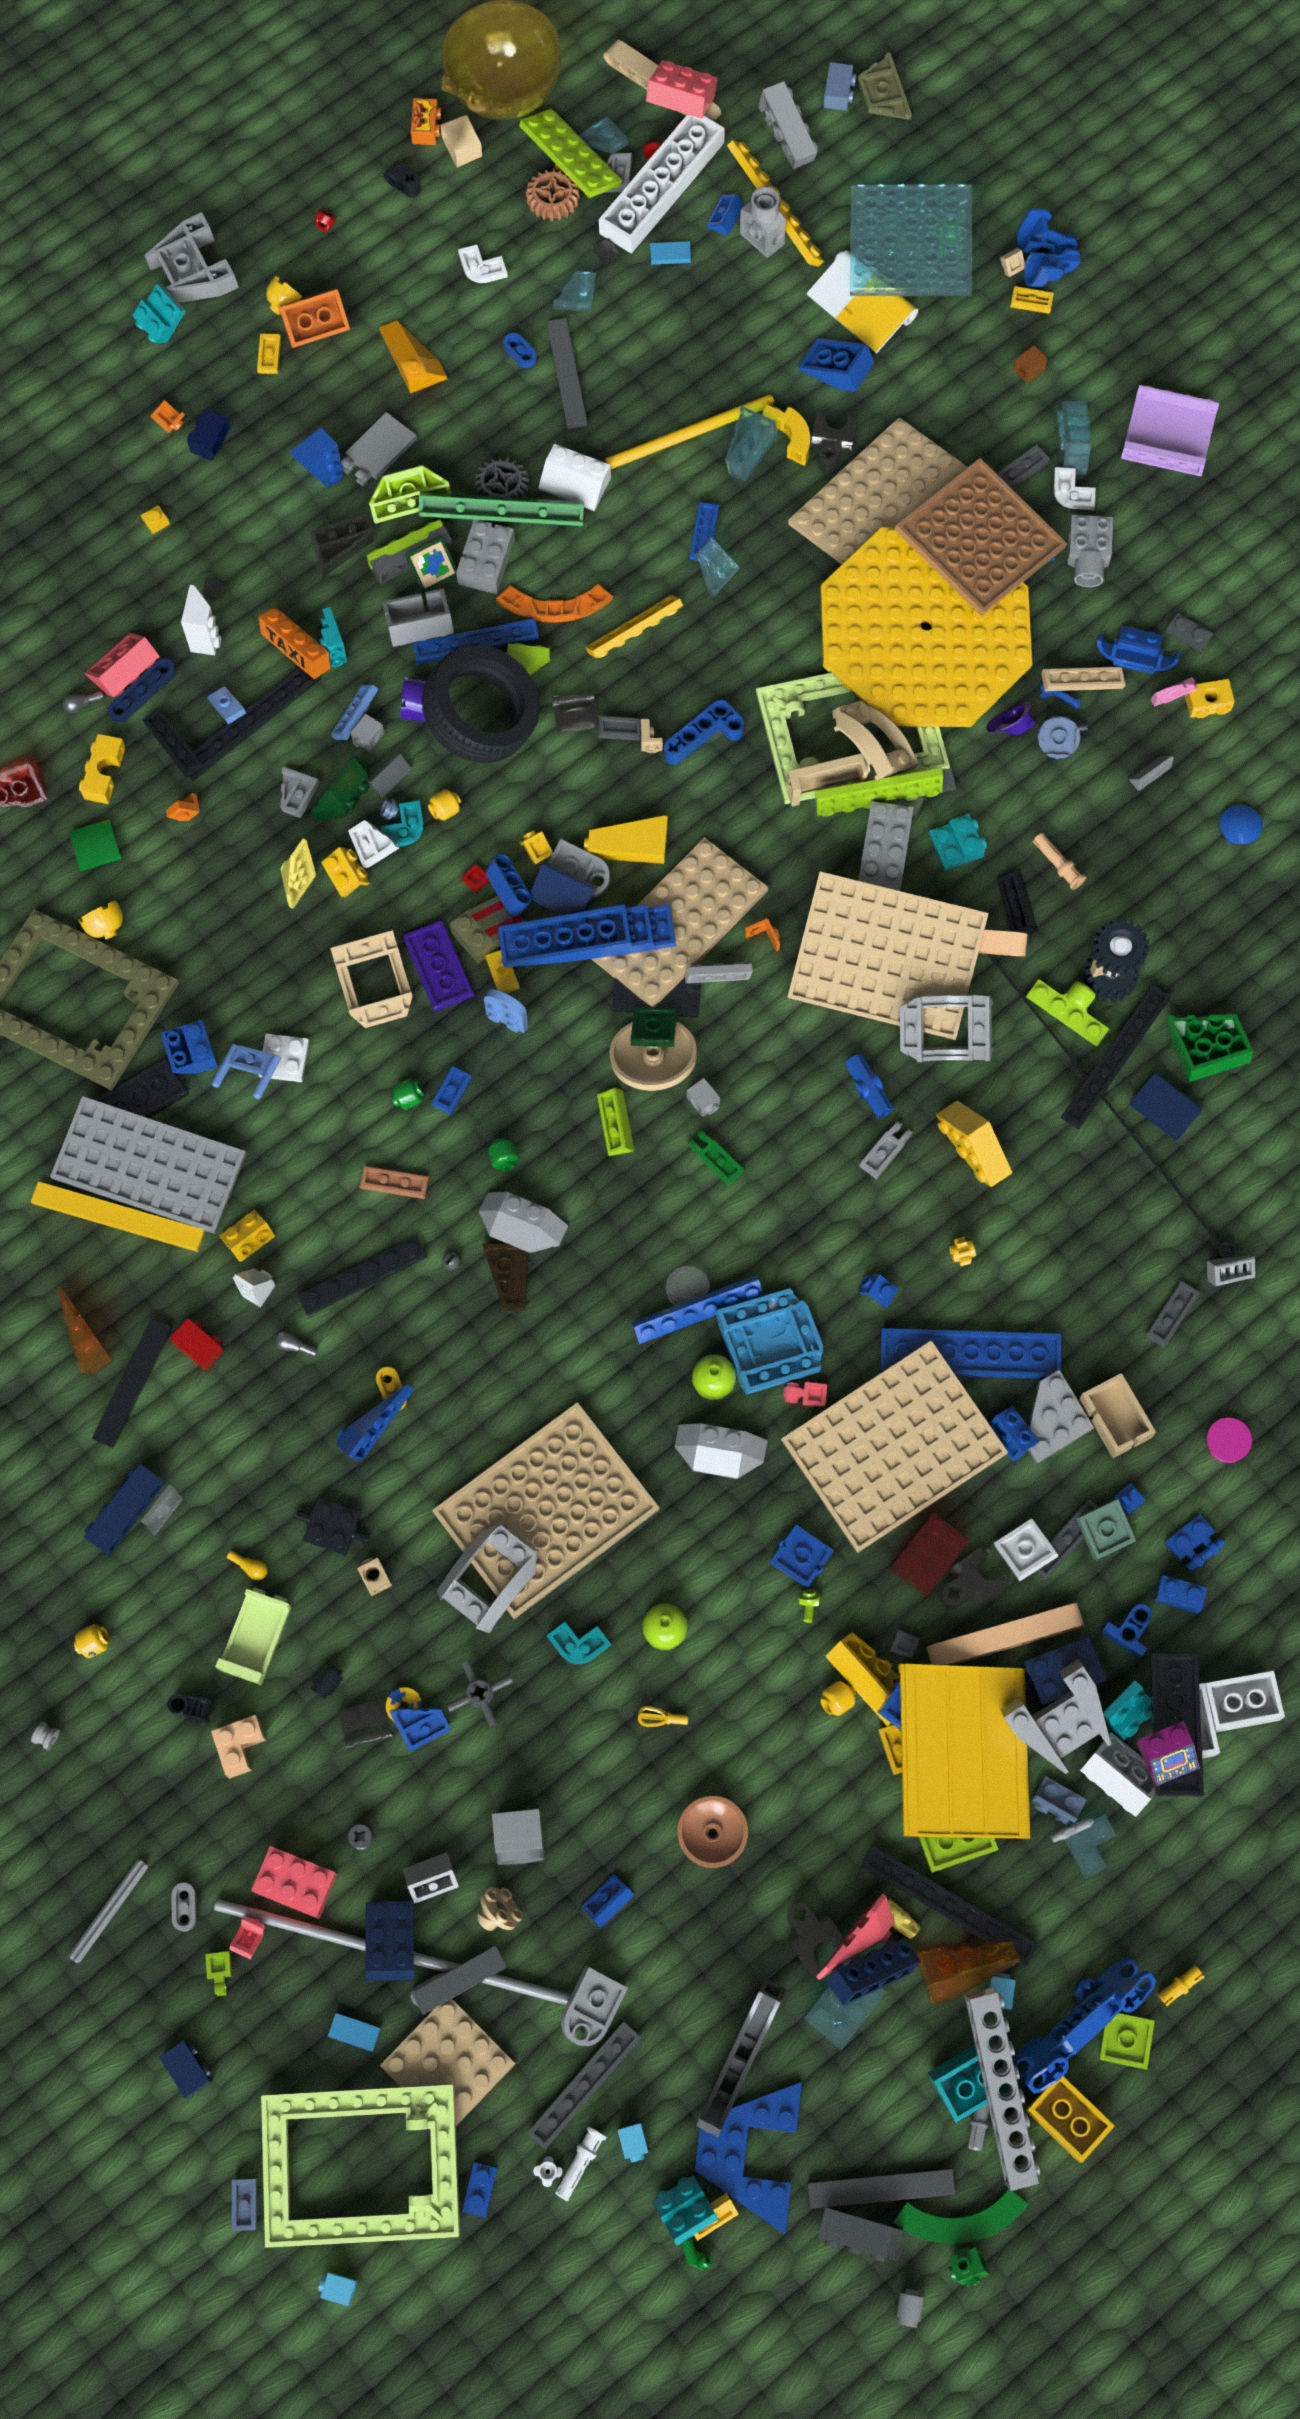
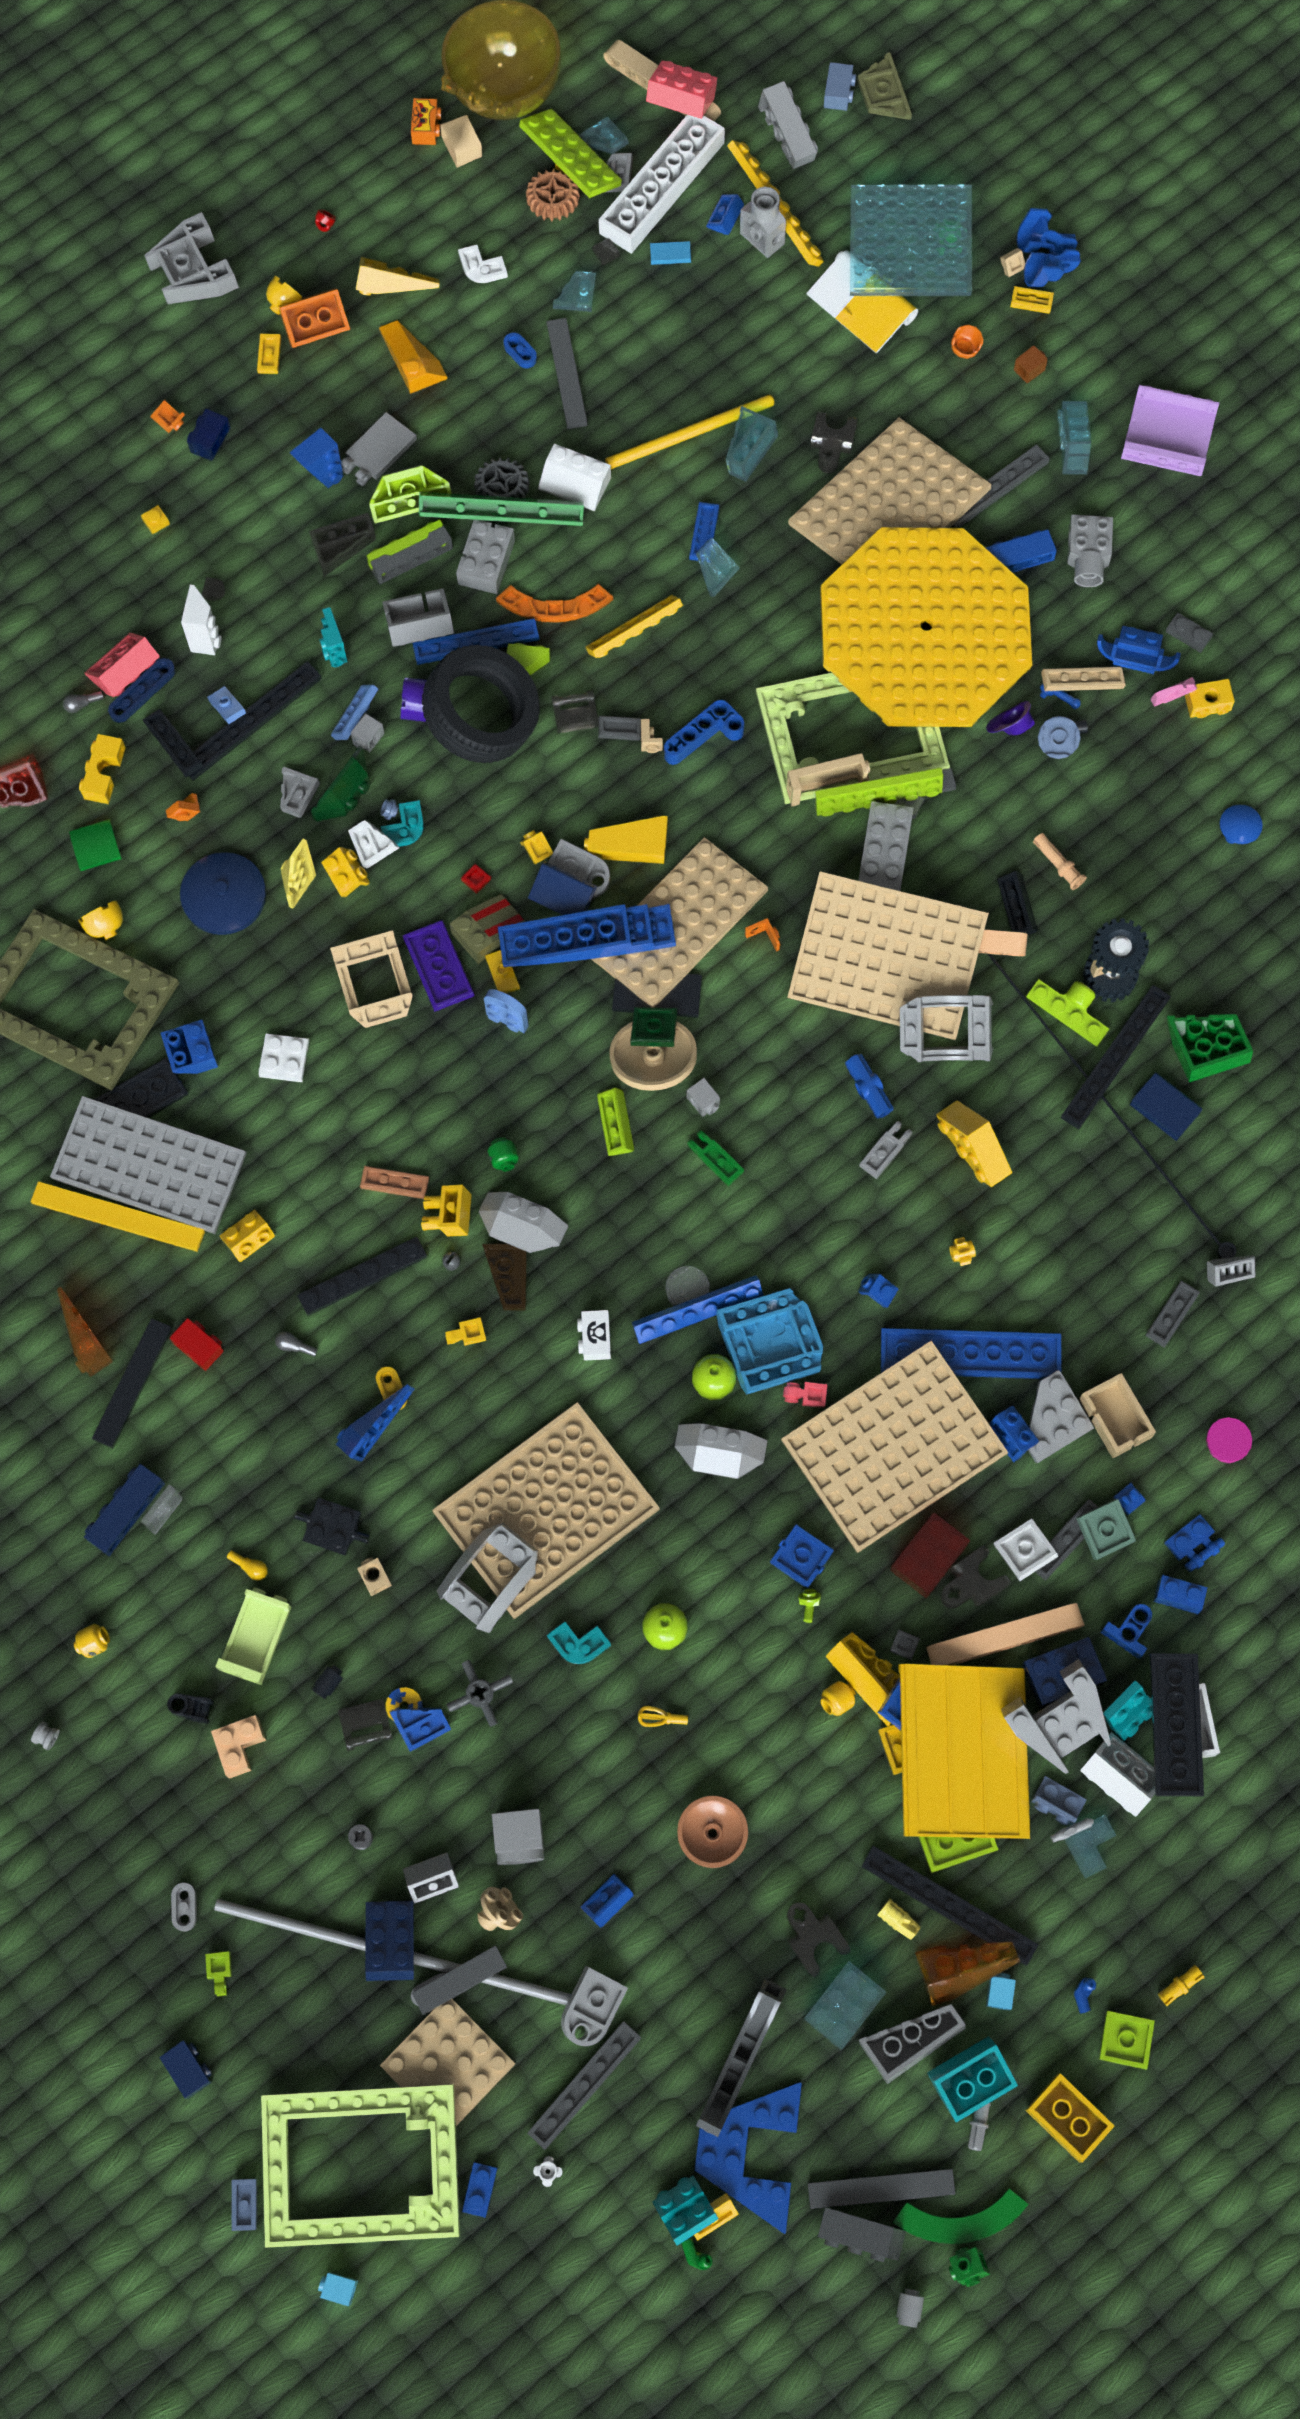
(108, 1911): light grey axle -> none
(159, 315): teal plate -> none
(223, 893): none -> dark blue dish
(248, 1937): coral bracket -> none
(250, 1061): medium blue plate -> none
(254, 1285): white slope -> none
(294, 642): orange brick -> none
(294, 1882): coral brick -> none
(354, 2032): dark azure tile -> none
(378, 279): none -> yellow wedge
(389, 775): dark grey tile -> none
(403, 179): black piece -> none
(407, 1094): green head -> none
(431, 564): tile -> none
(444, 804): yellow head -> none
(452, 1090): blue plate -> none
(454, 1211): none -> yellow brick
(470, 1332): none -> yellow plate
(508, 885): blue beam -> none
(585, 2153): white pin -> none
(595, 1335): none -> white brick
(633, 2142): medium azure brick -> none
(650, 148): red tile -> none
(718, 972): light grey plate -> none
(795, 428): yellow arch -> none
(838, 363): blue slope -> none
(850, 720): tan wedge -> none
(865, 1934): coral wedge -> none
(873, 1971): dark blue brick -> none
(905, 2045): none -> light grey wedge
(958, 842): teal plate -> none
(967, 341): none -> orange hair
(980, 536): medium nougat plate -> none
(1015, 2175): light grey brick -> none
(1068, 494): white plate -> none
(1113, 1994): blue piece -> none
(1151, 772): light grey slope -> none
(1169, 1753): slope -> none
(1244, 1701): white brick -> none

